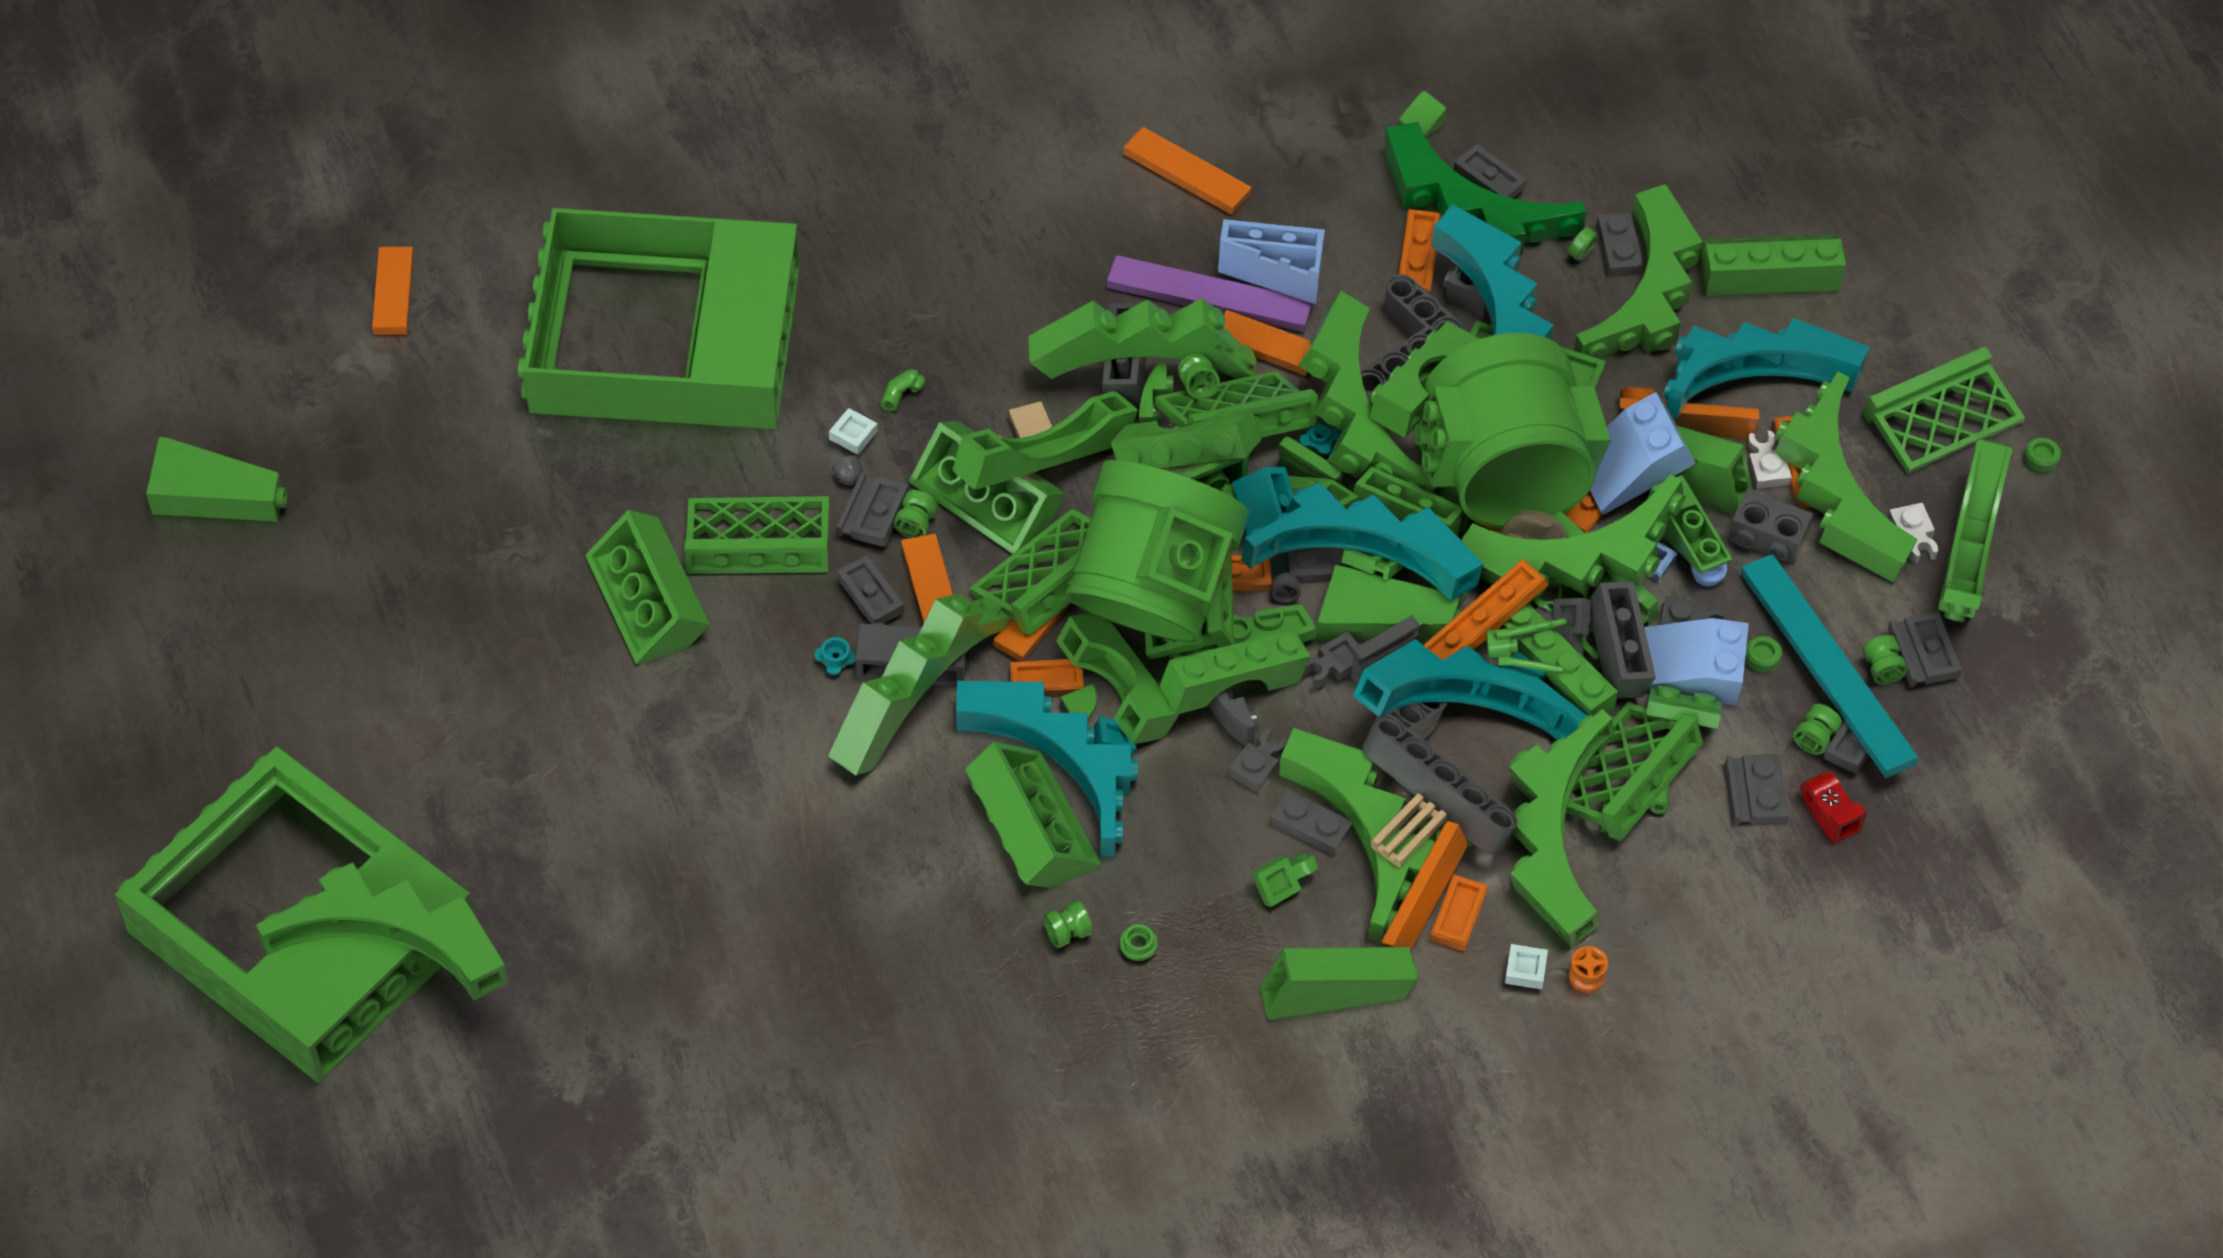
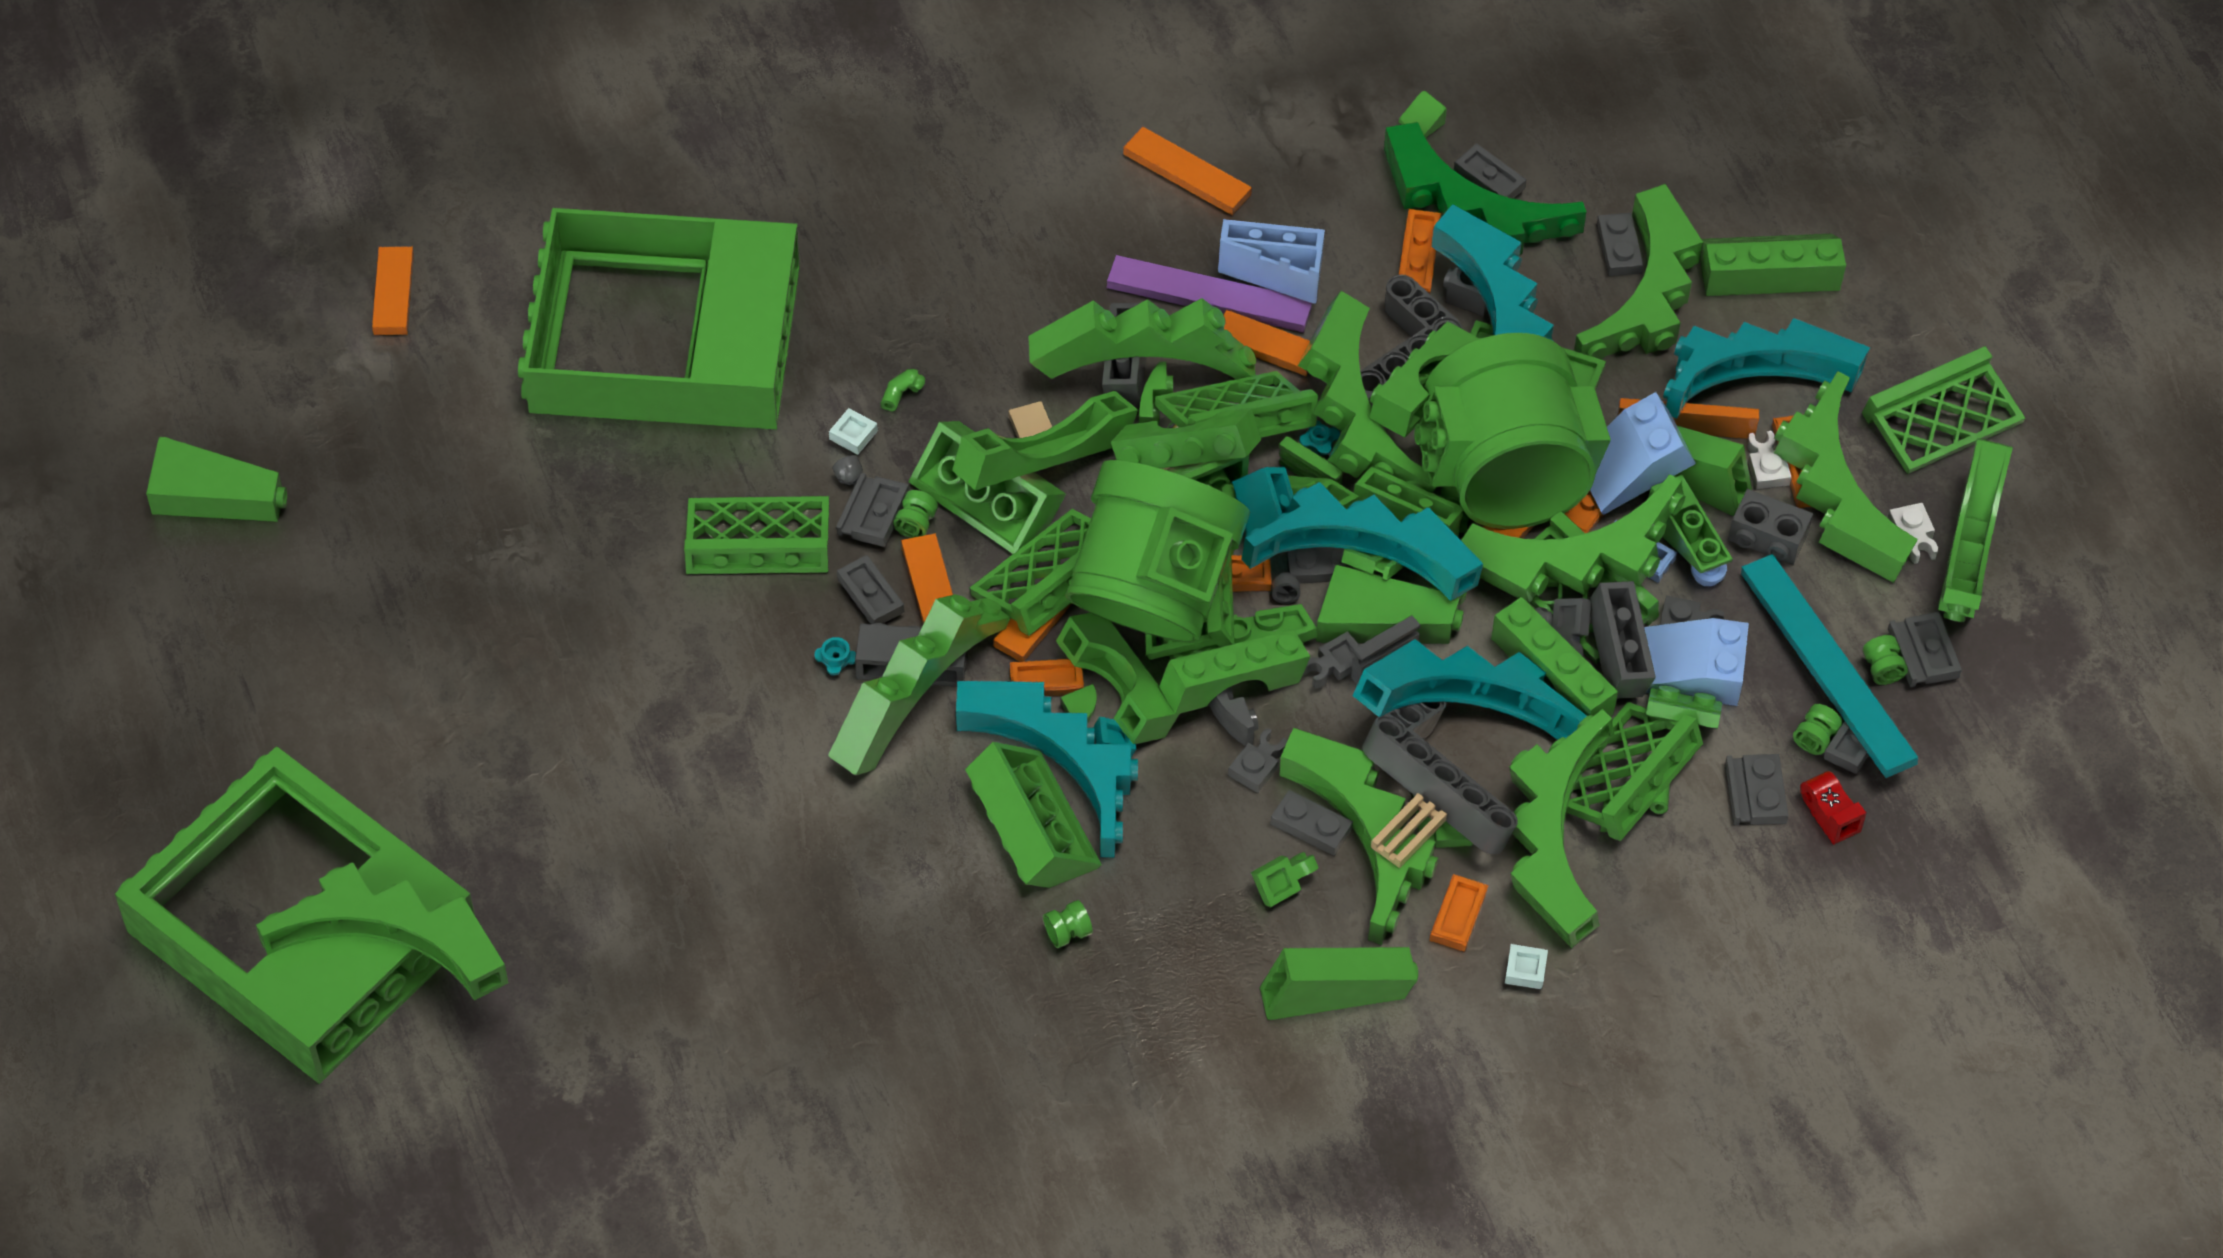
(646, 588): bright green slope -> none
(1142, 934): bright green plate -> none
(1198, 376): bright green wheel -> none
(1427, 888): orange tile -> none
(1488, 610): orange tile -> none
(1503, 643): bright green plant -> none
(1534, 525): dark tan tile -> none
(1583, 244): bright green tile -> none
(1596, 965): orange wheel -> none
(1636, 392): orange tile -> none
(1763, 654): bright green tile -> none
(2042, 455): bright green tile -> none

